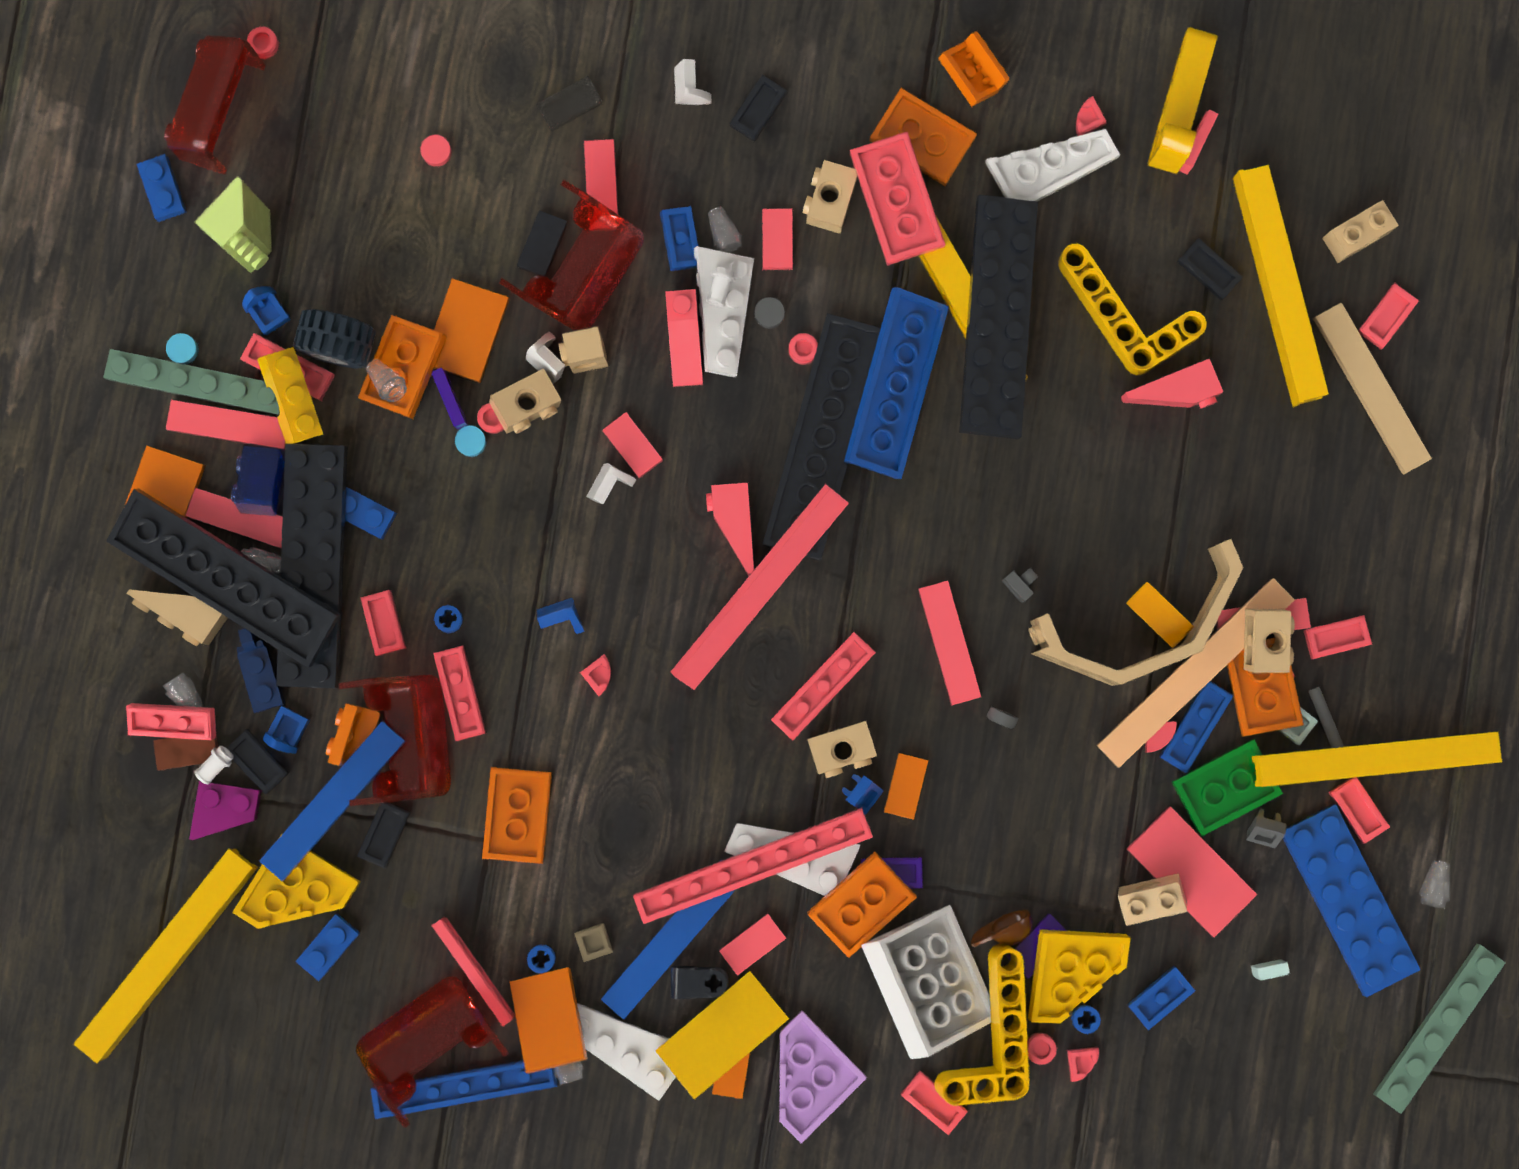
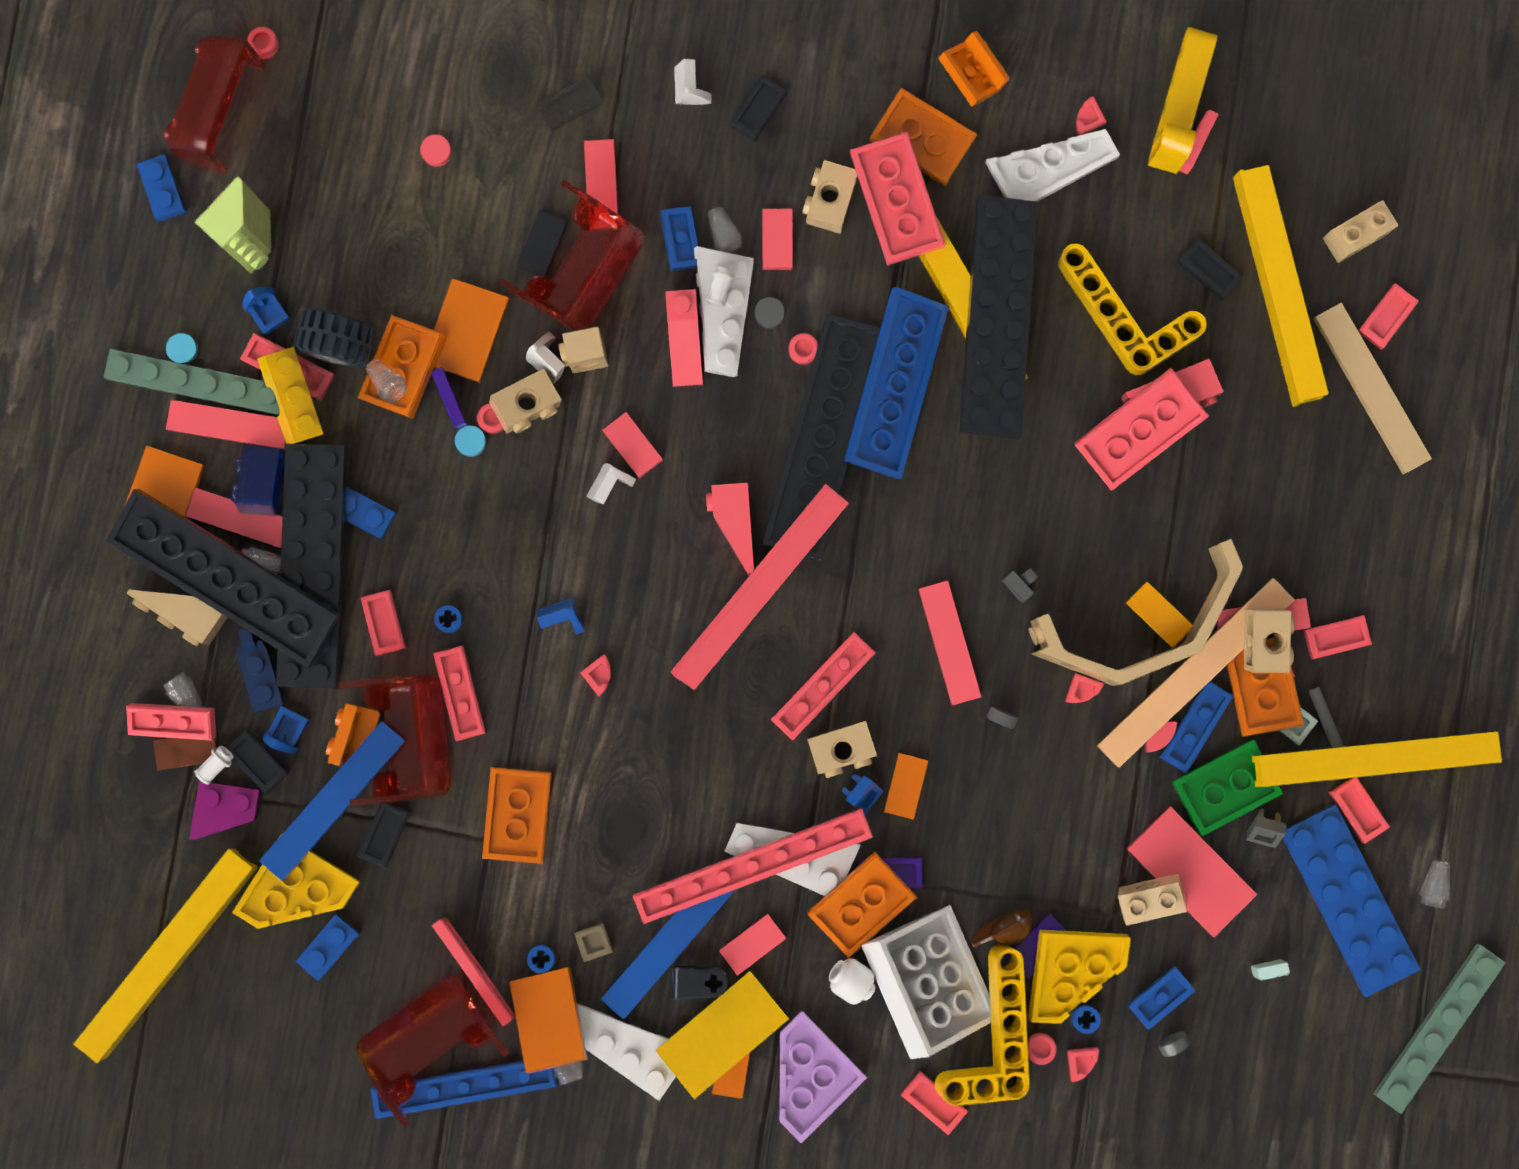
(852, 981): none -> white head
(1082, 689): none -> coral tile
(1141, 429): none -> coral tile
(1174, 1044): none -> dark grey tile

